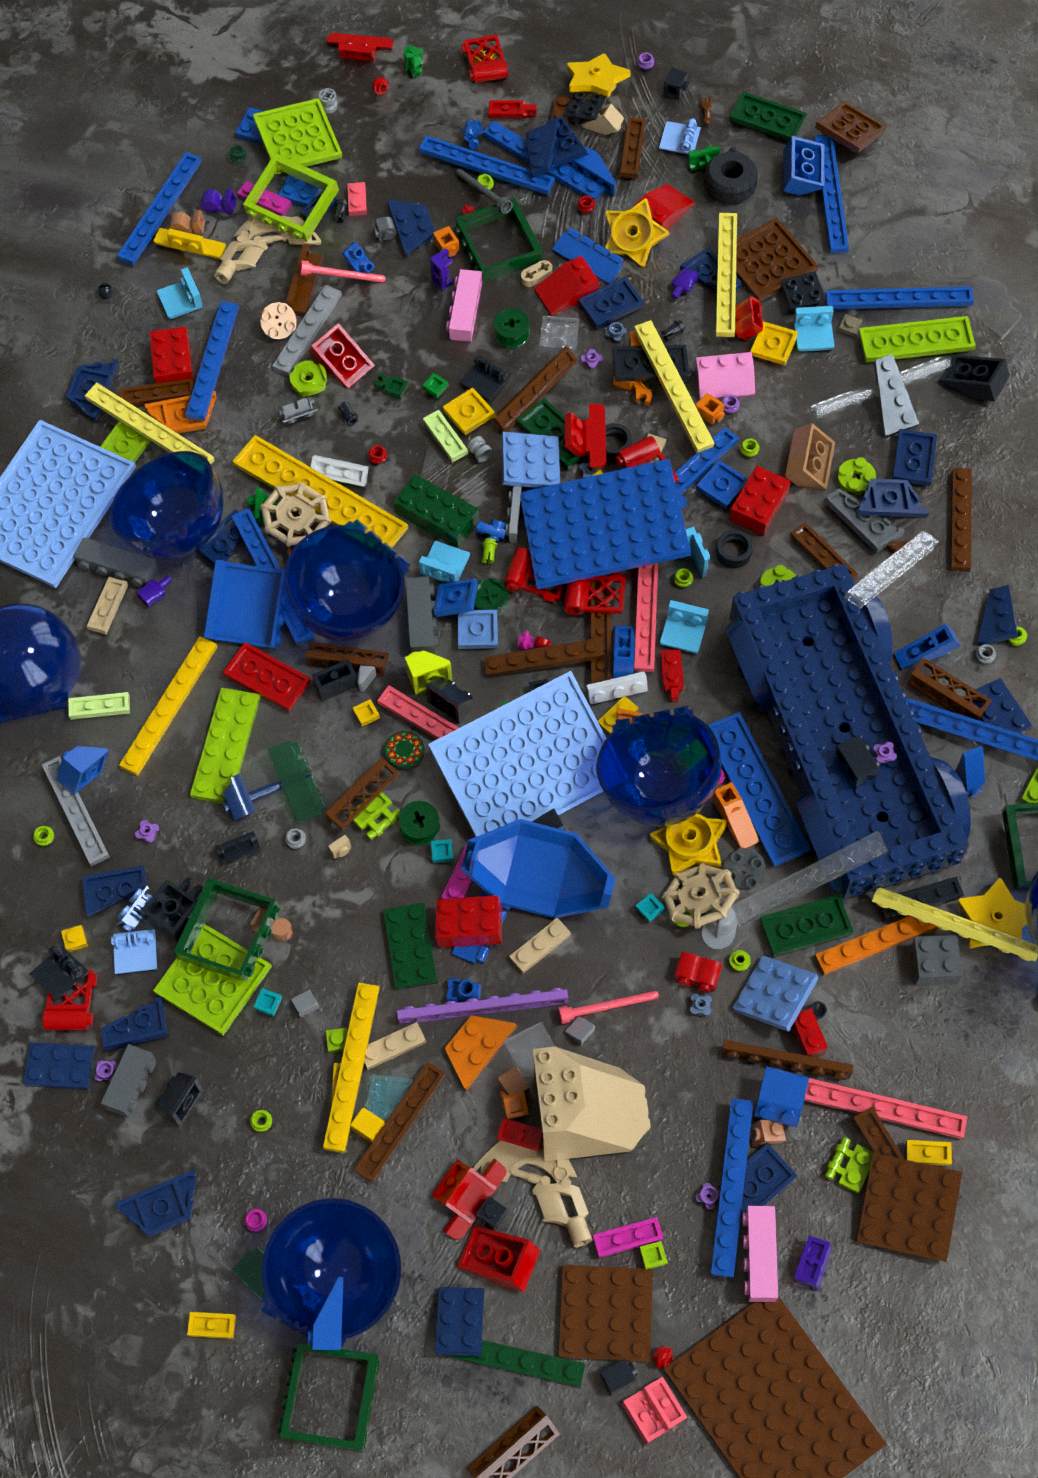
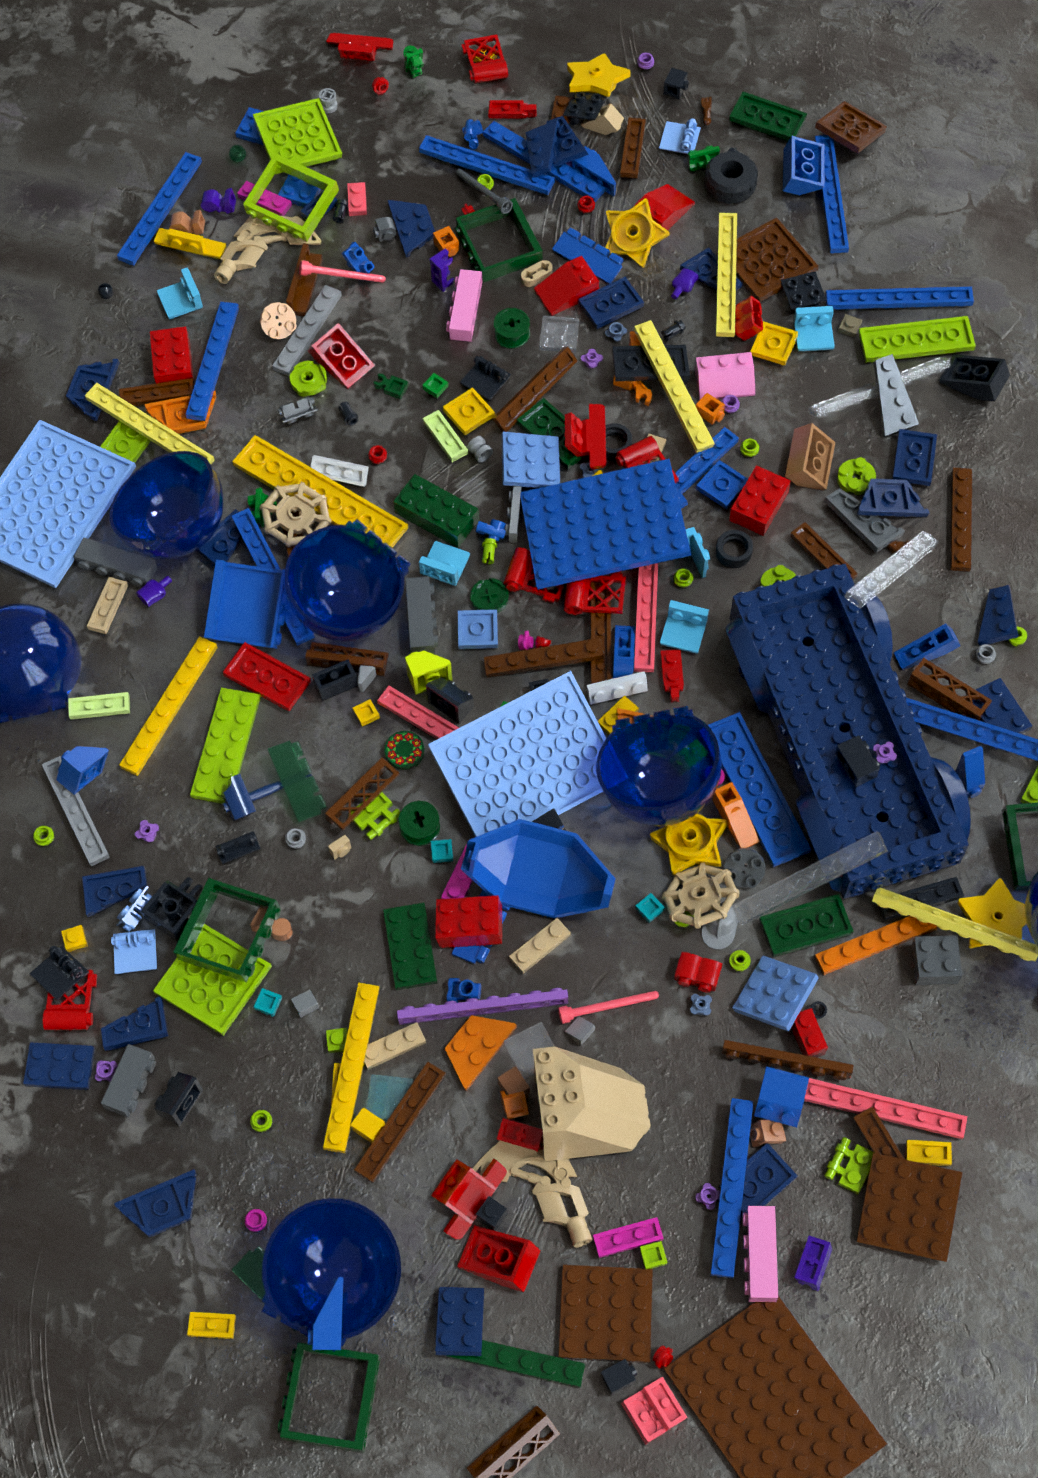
(456, 597): blue plate -> none

